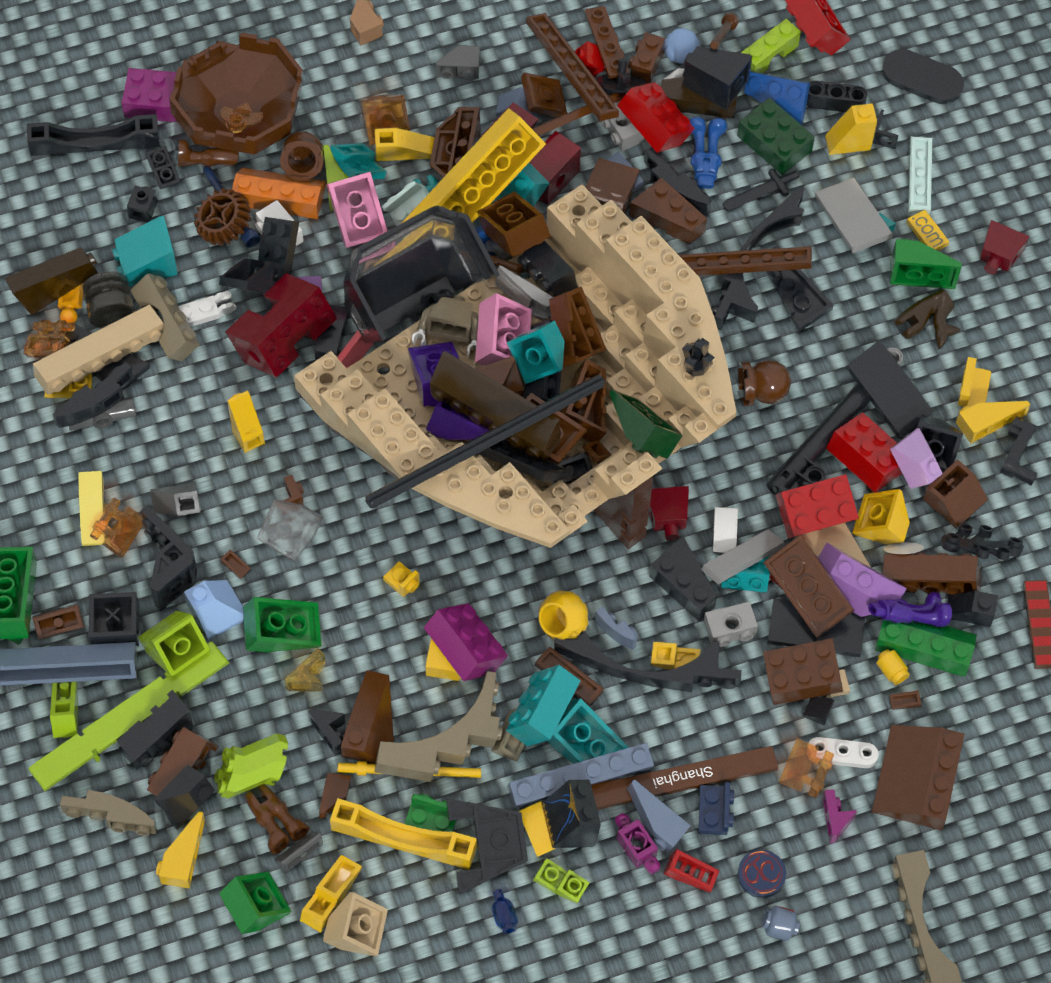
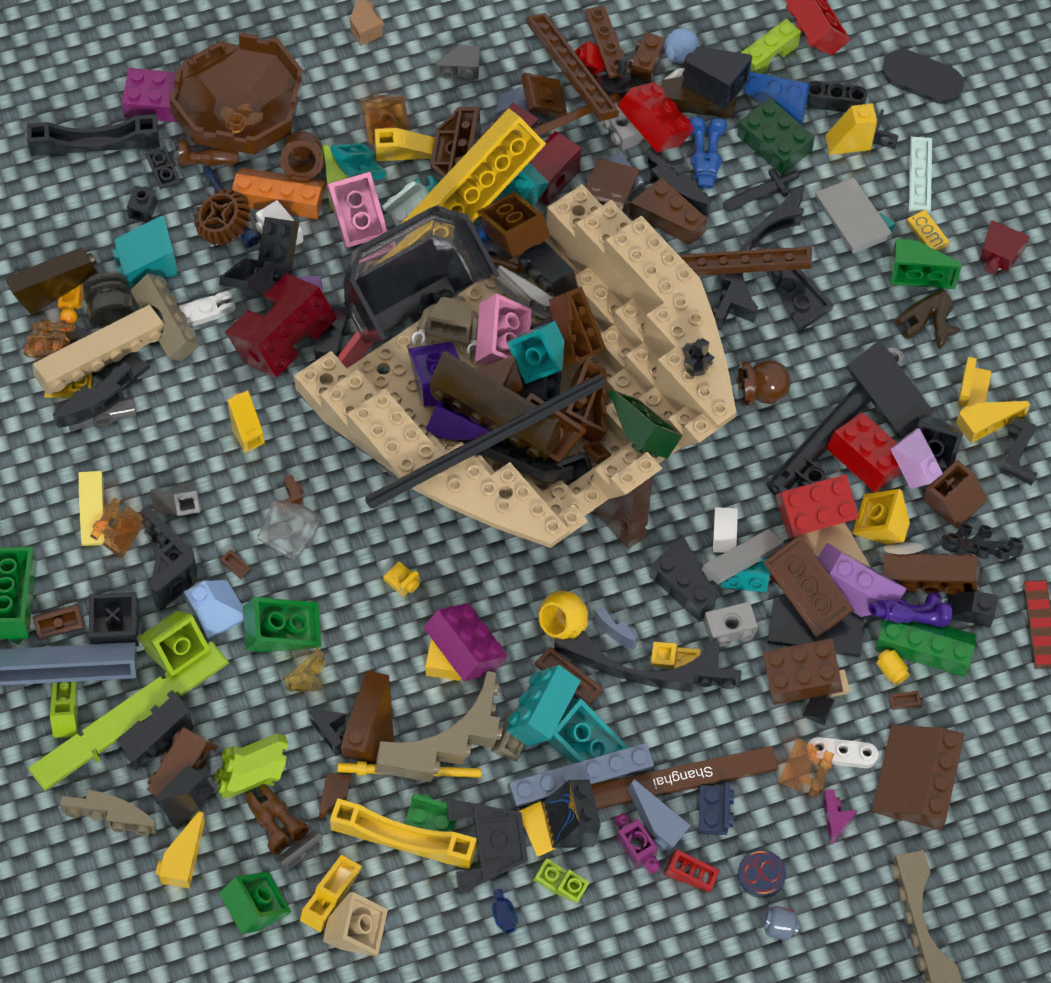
(669, 510): dark red torso -> none
(729, 22): reddish brown piece -> none

